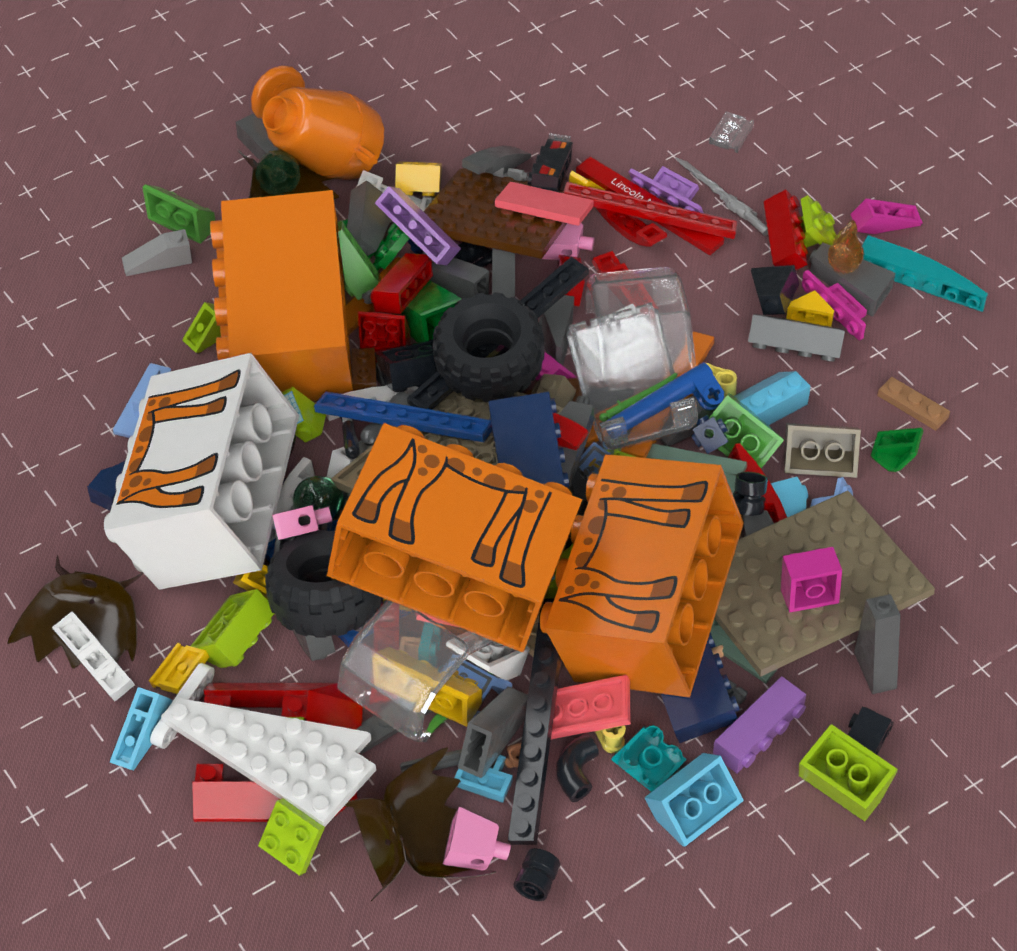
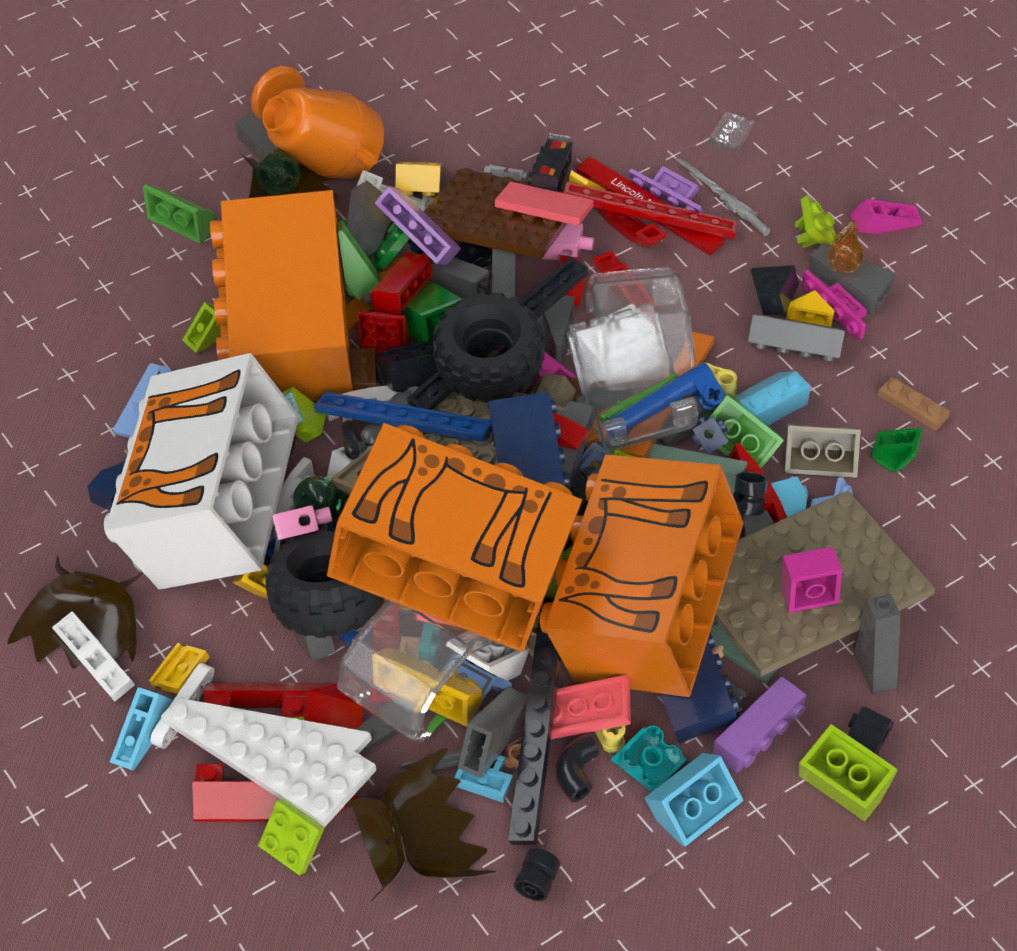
(162, 252): light grey slope -> none
(235, 628): lime slope -> none
(473, 842): bright pink torso -> none
(494, 159): dark grey slope -> none
(785, 230): red brick -> none
(924, 273): teal slope -> none

